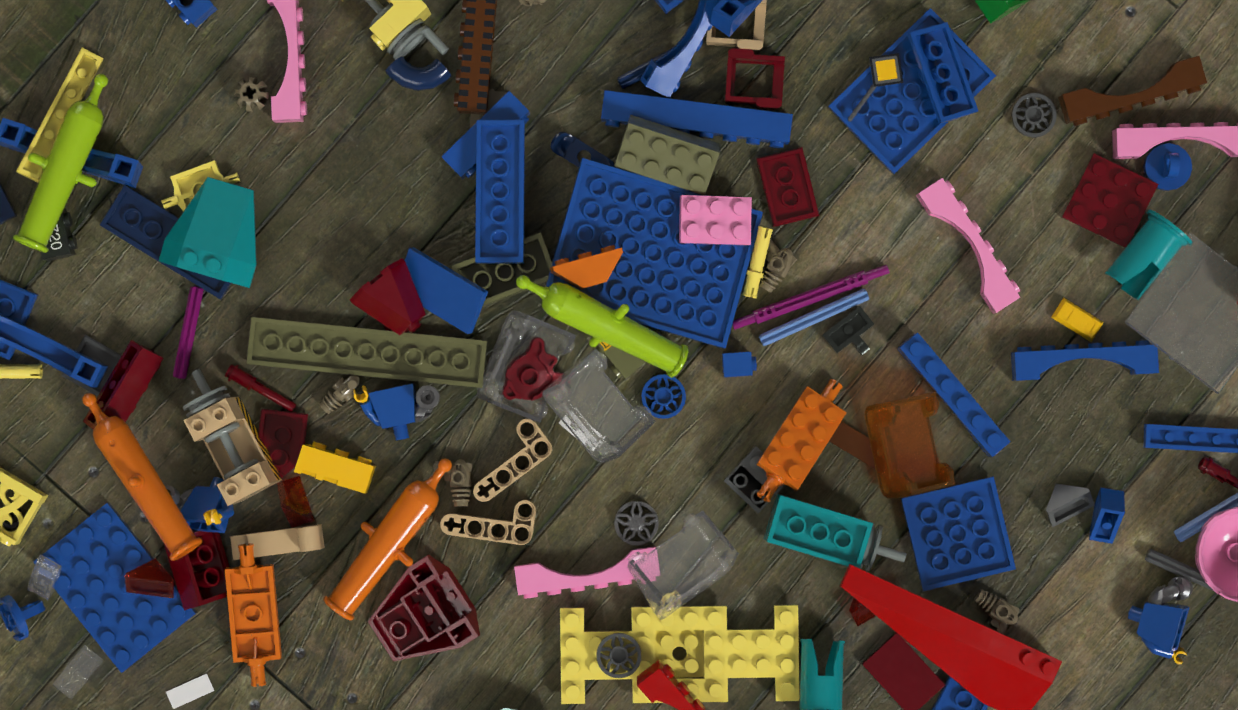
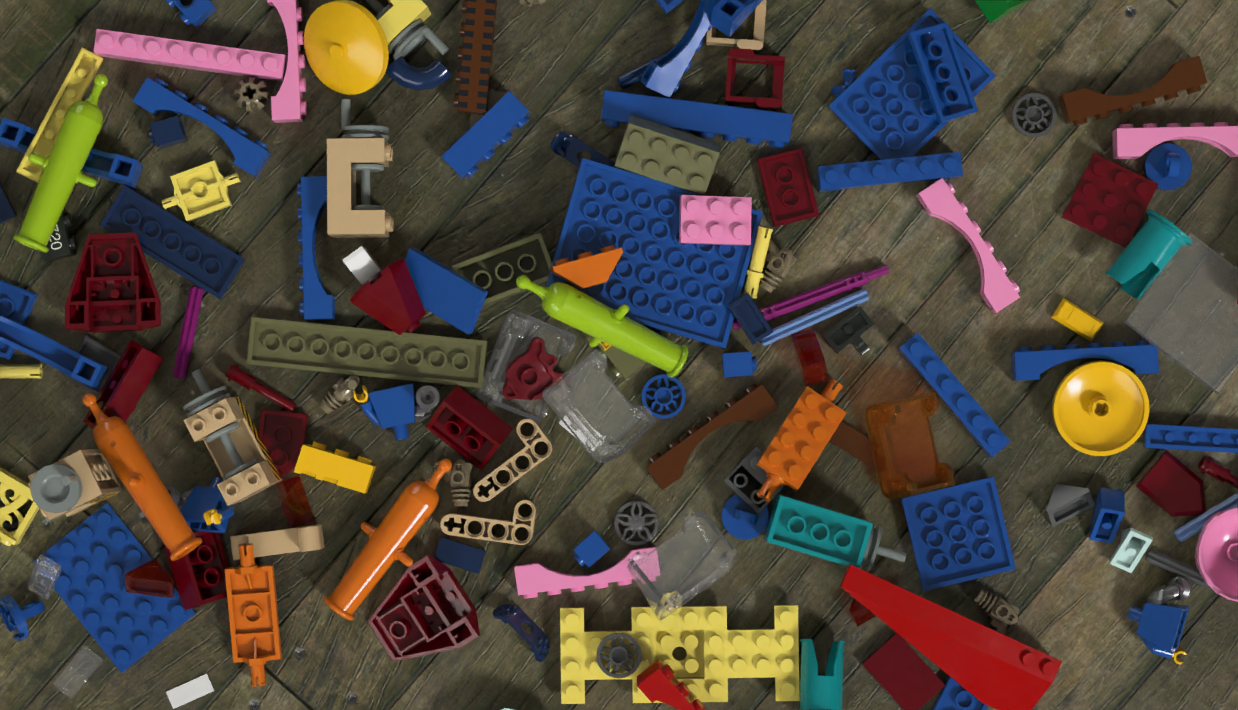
(73, 484): none -> piece
(112, 287): none -> dark red wedge
(157, 99): none -> blue arch
(167, 132): none -> dark blue brick
(190, 55): none -> bright pink brick
(215, 234): teal wedge -> none
(317, 301): none -> blue arch
(346, 47): none -> yellow dish
(362, 265): none -> white slope
(363, 151): none -> tan piece
(460, 555): none -> dark blue tile
(469, 427): none -> dark red slope
(500, 191): blue plate -> none
(514, 617): none -> dark blue piece
(590, 549): none -> blue brick
(742, 519): none -> blue tile
(750, 318): none -> dark blue tile
(751, 407): none -> reddish brown arch
(809, 357): none -> clear red slope
(848, 77): none -> blue piece
(884, 71): piece -> none
(889, 171): none -> blue arch
(1100, 408): none -> yellow dish
(1130, 549): none -> light aqua slope
(1174, 487): none -> dark red tile

